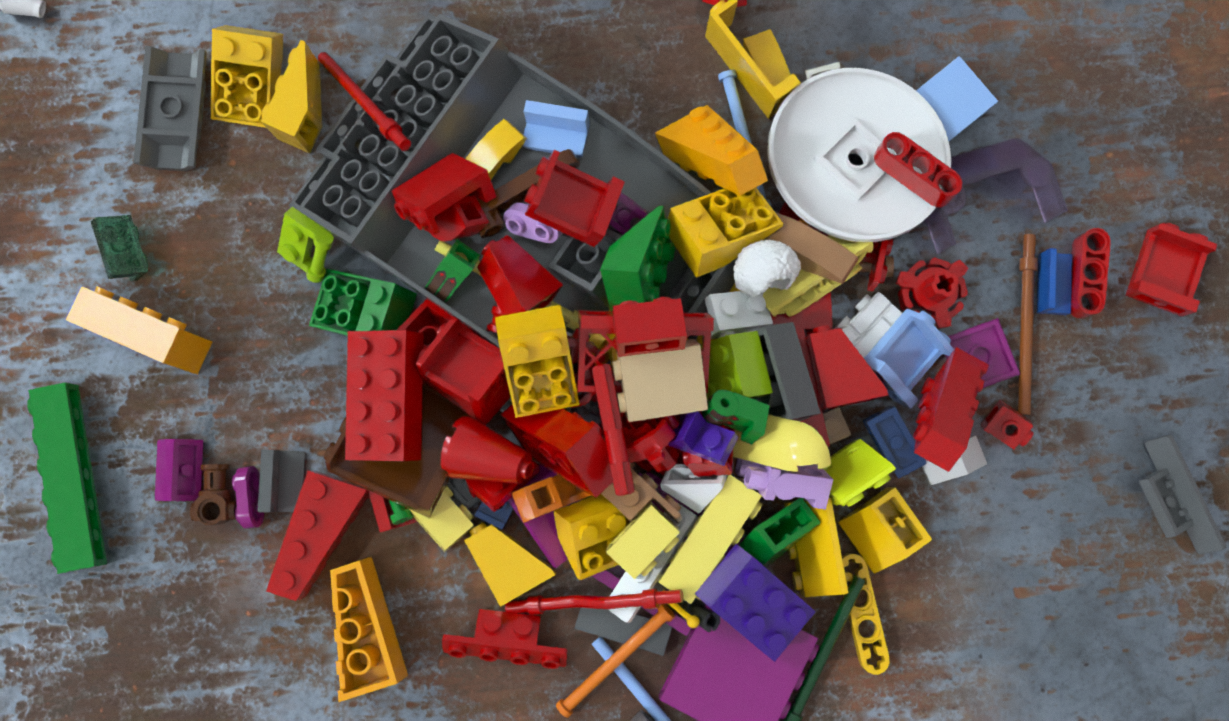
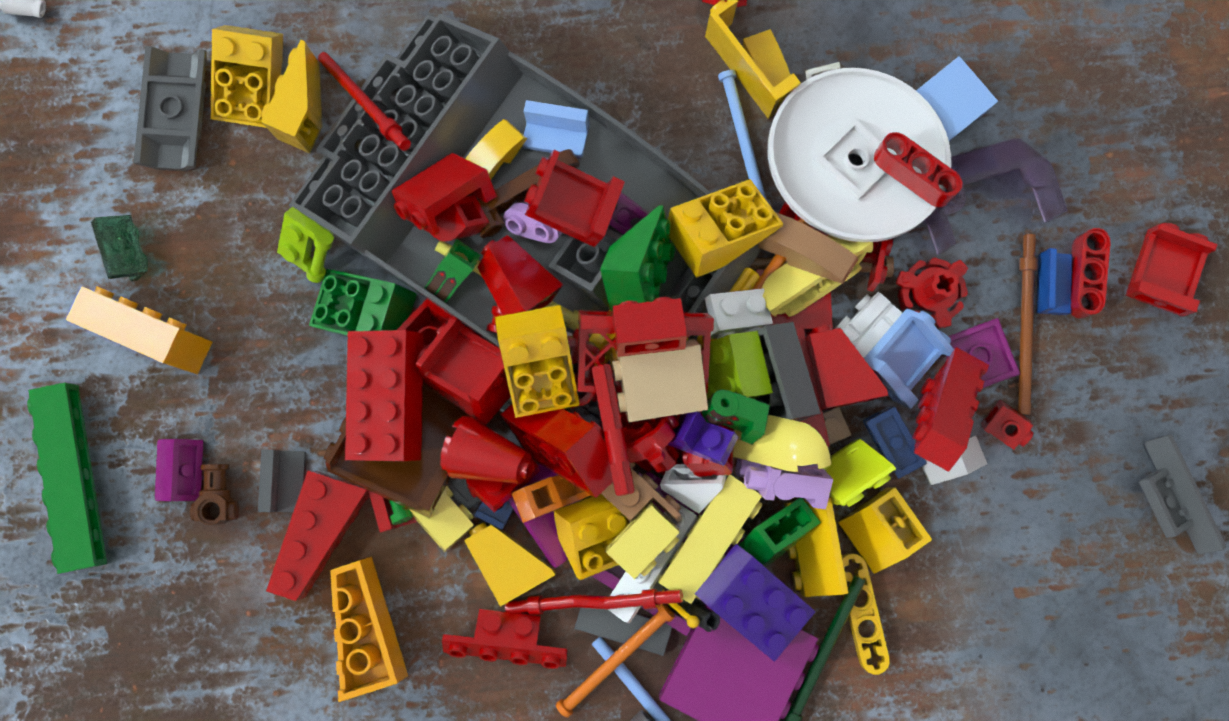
(246, 486): magenta plate -> none
(713, 150): light orange wedge -> none
(765, 266): white hair -> none

